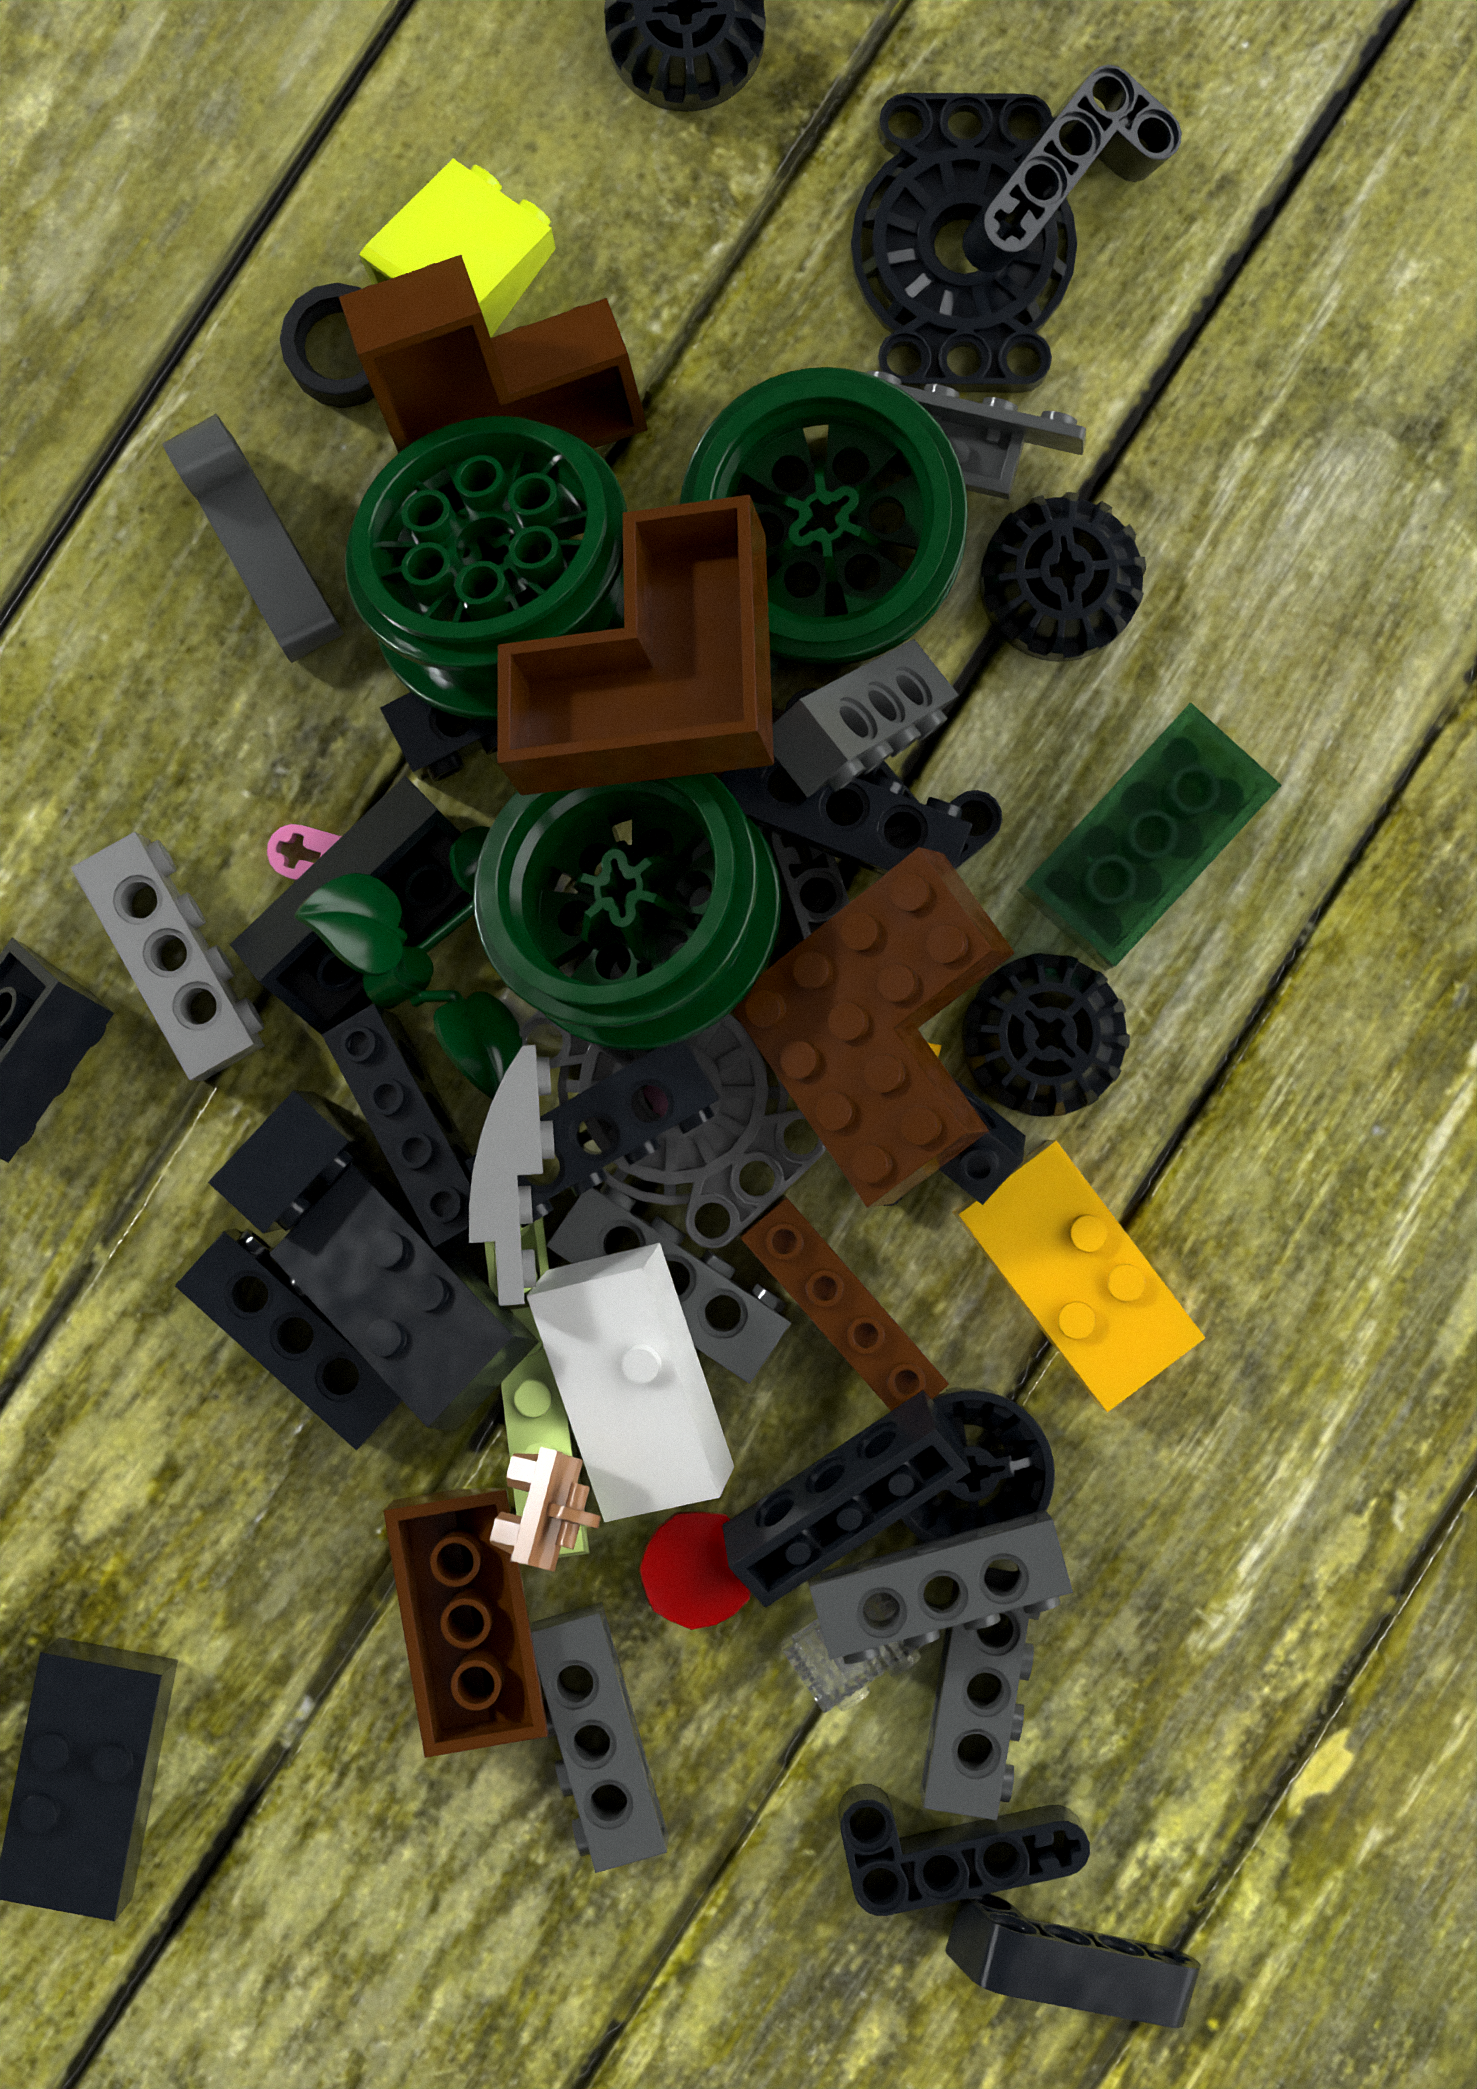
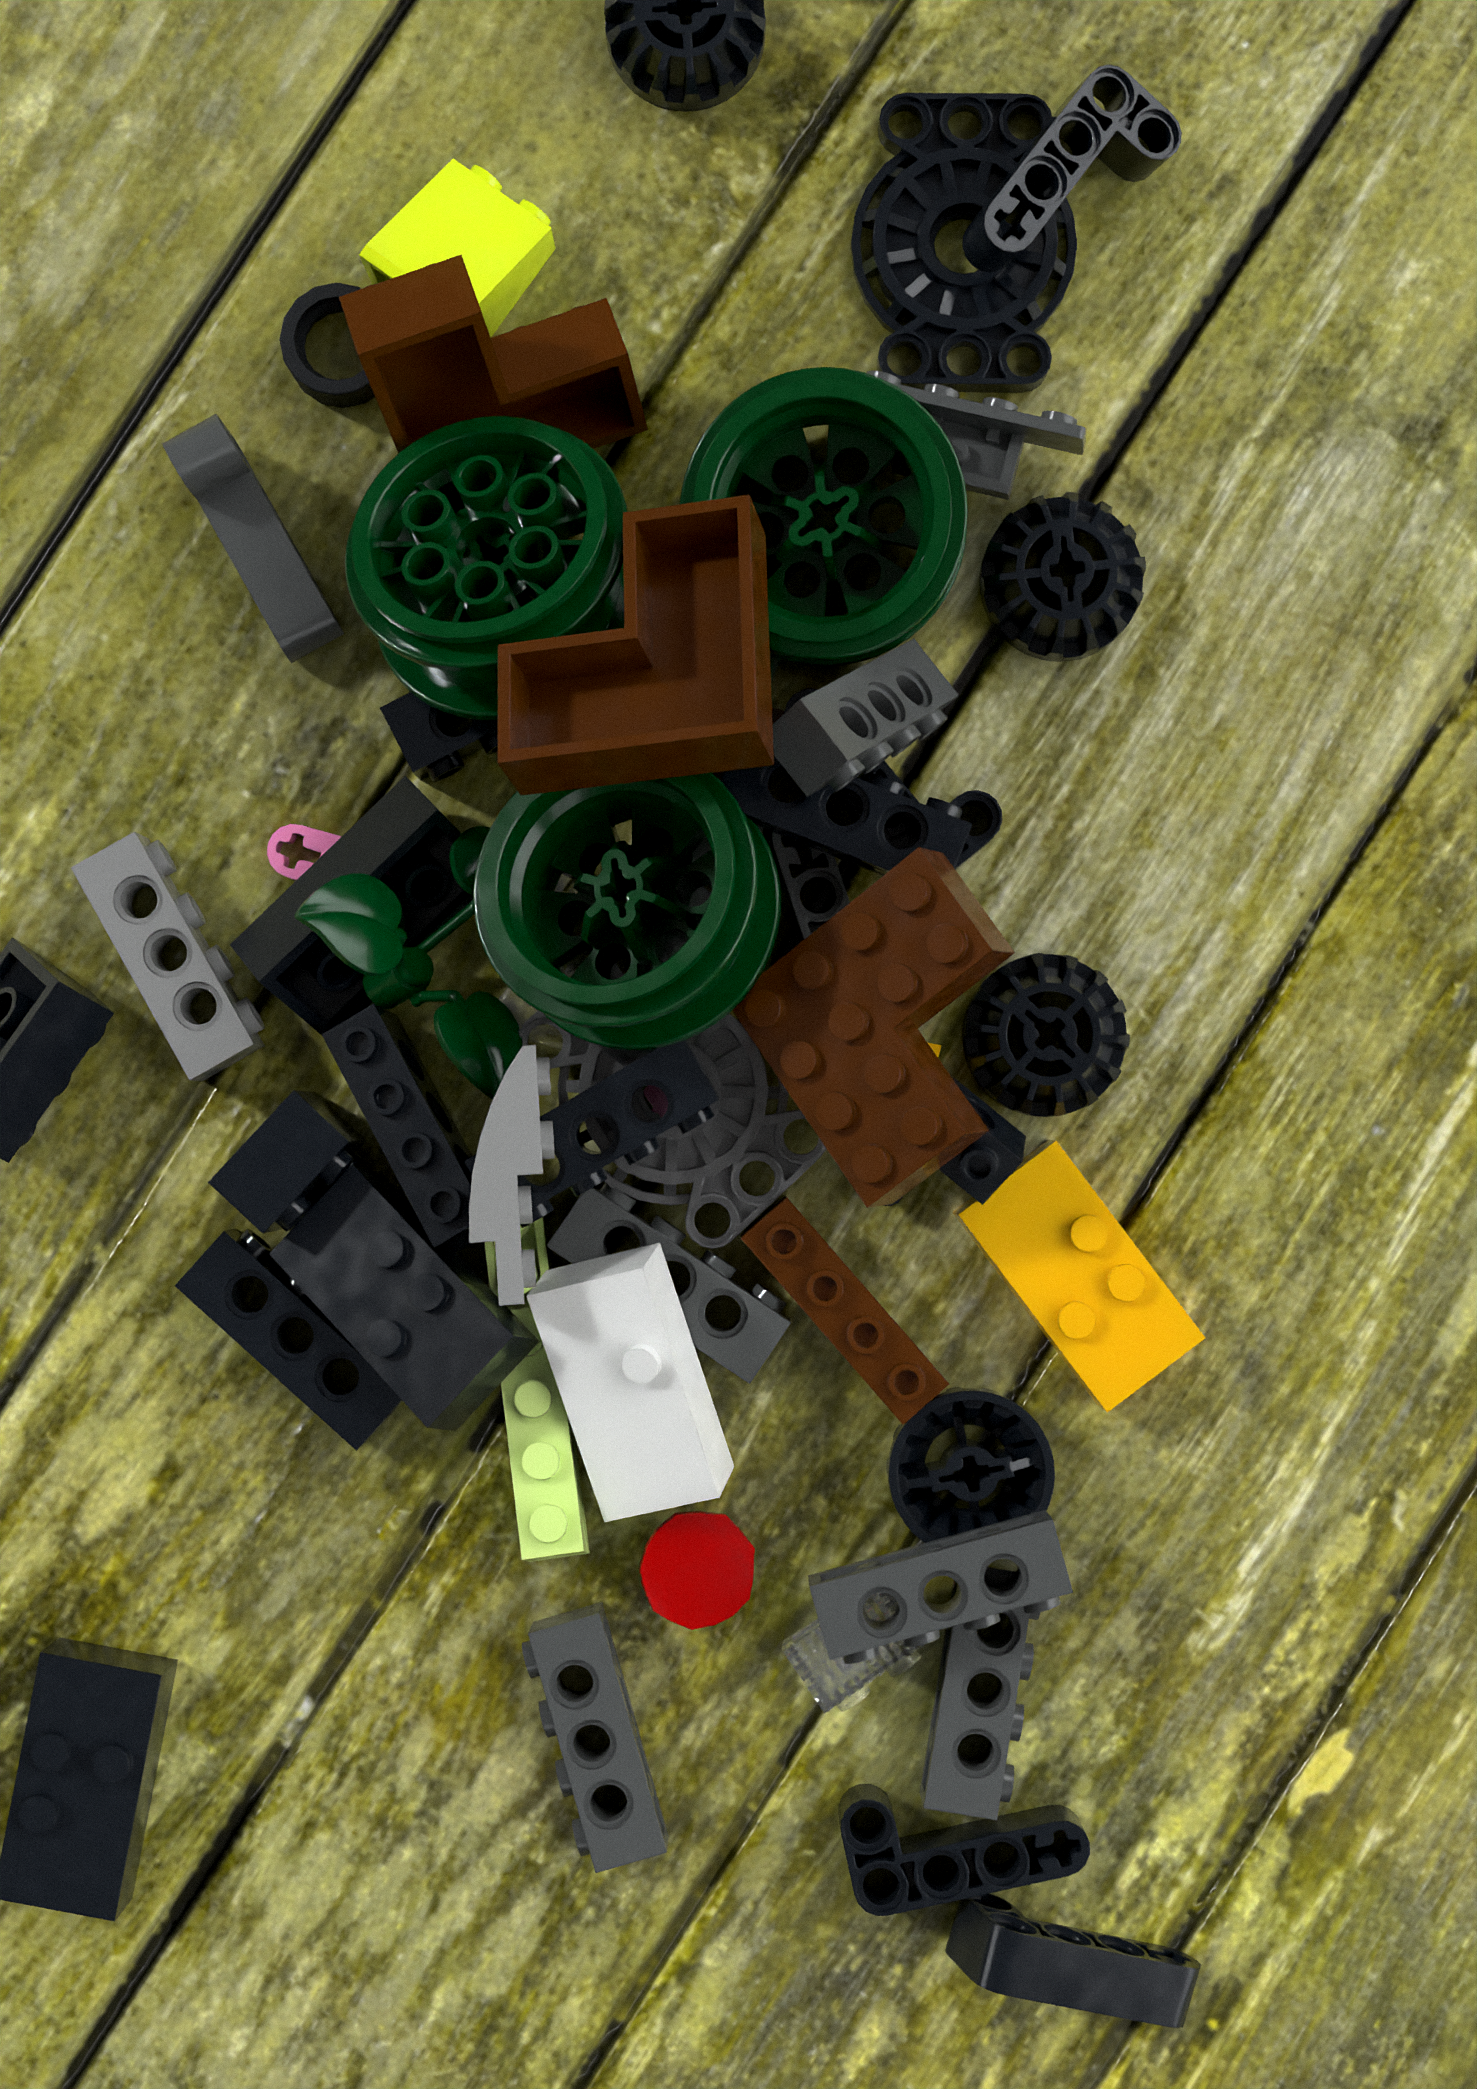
(464, 1622): reddish brown slope -> none
(551, 1509): medium nougat hips -> none
(844, 1499): black brick -> none
(1149, 837): clear green brick -> none

